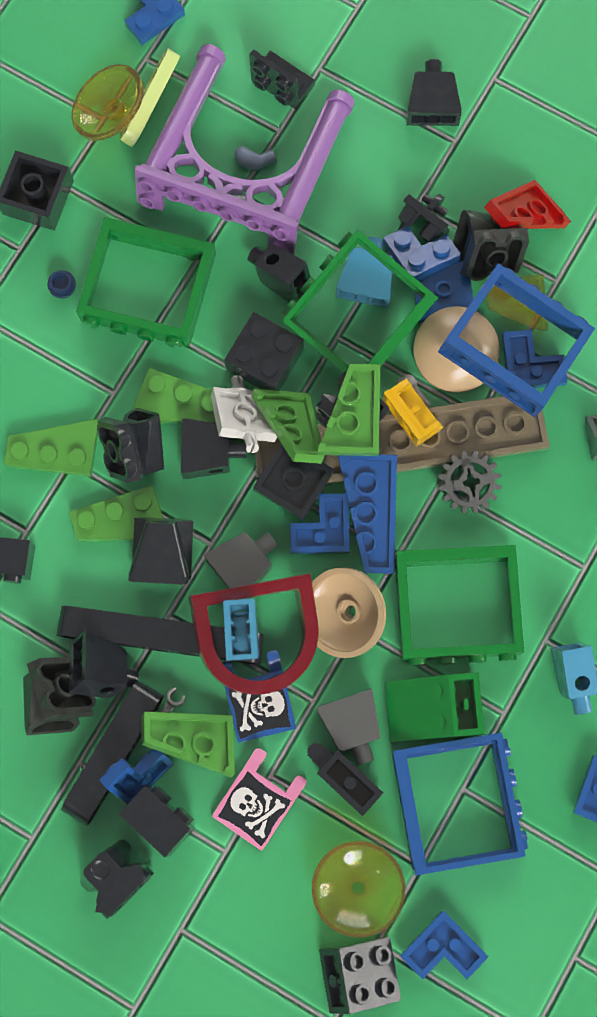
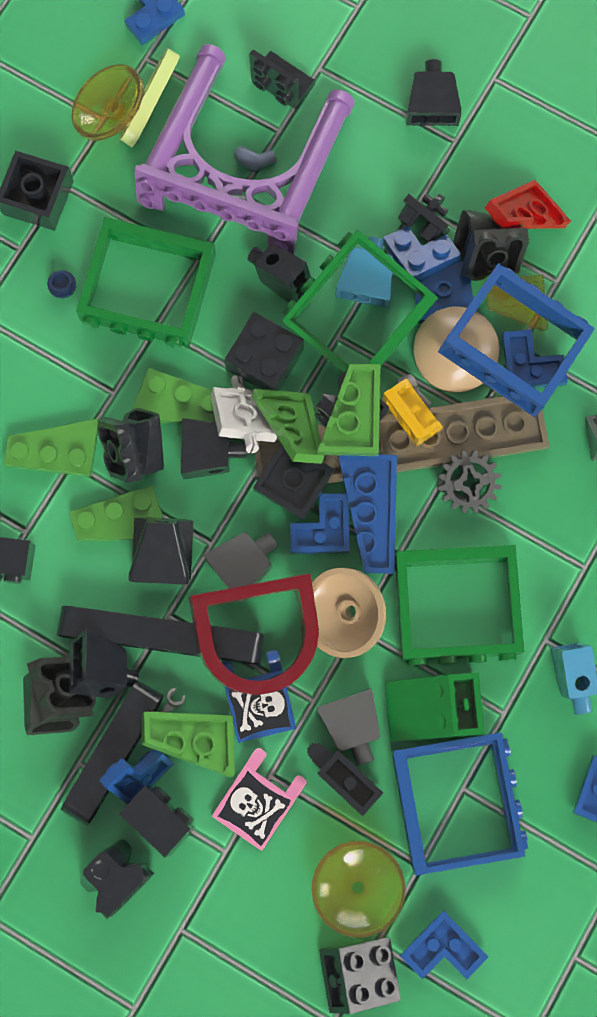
(241, 629): dark azure torso -> none

